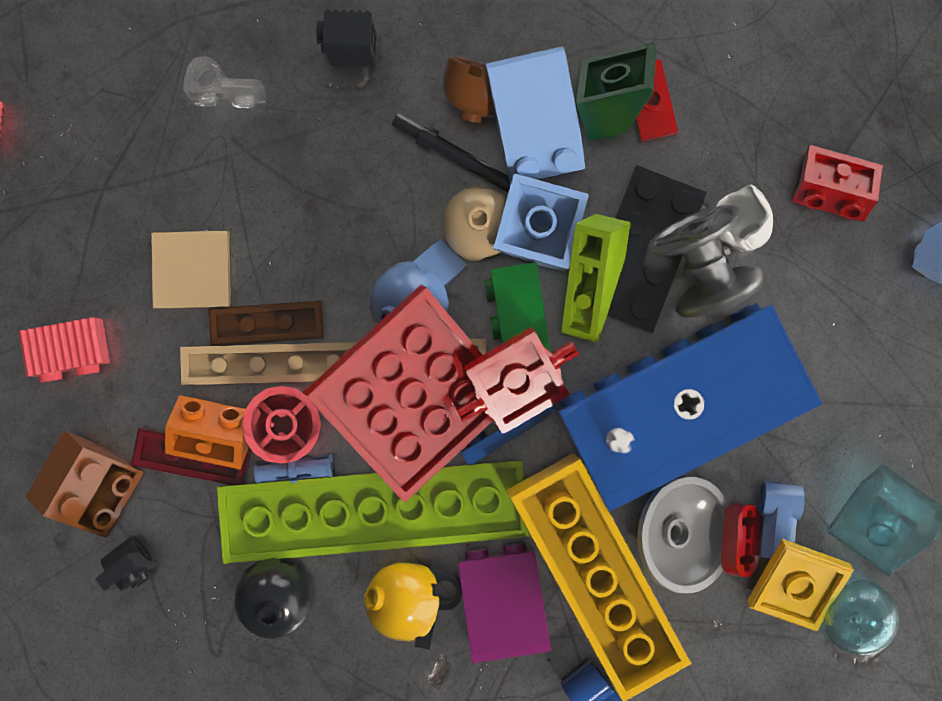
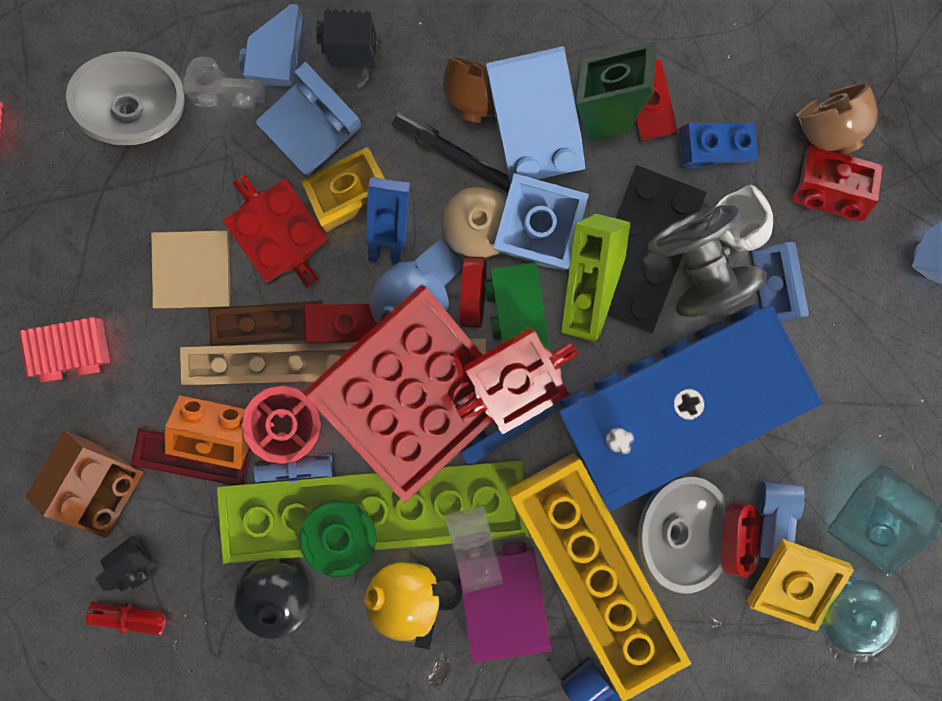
(125, 98): none -> light grey dish
(126, 618): none -> red axle
(274, 50): none -> medium blue slope
(276, 231): none -> red plate
(309, 121): none -> medium blue bracket
(336, 322): none -> red plate
(338, 538): none -> green tile
(341, 189): none -> yellow slope
(387, 217): none -> blue hinge
(473, 292): none -> red beam
(474, 549): none -> clear plate
(717, 143): none -> blue plate
(783, 282): none -> medium blue slope
(841, 119): none -> medium nougat cylinder

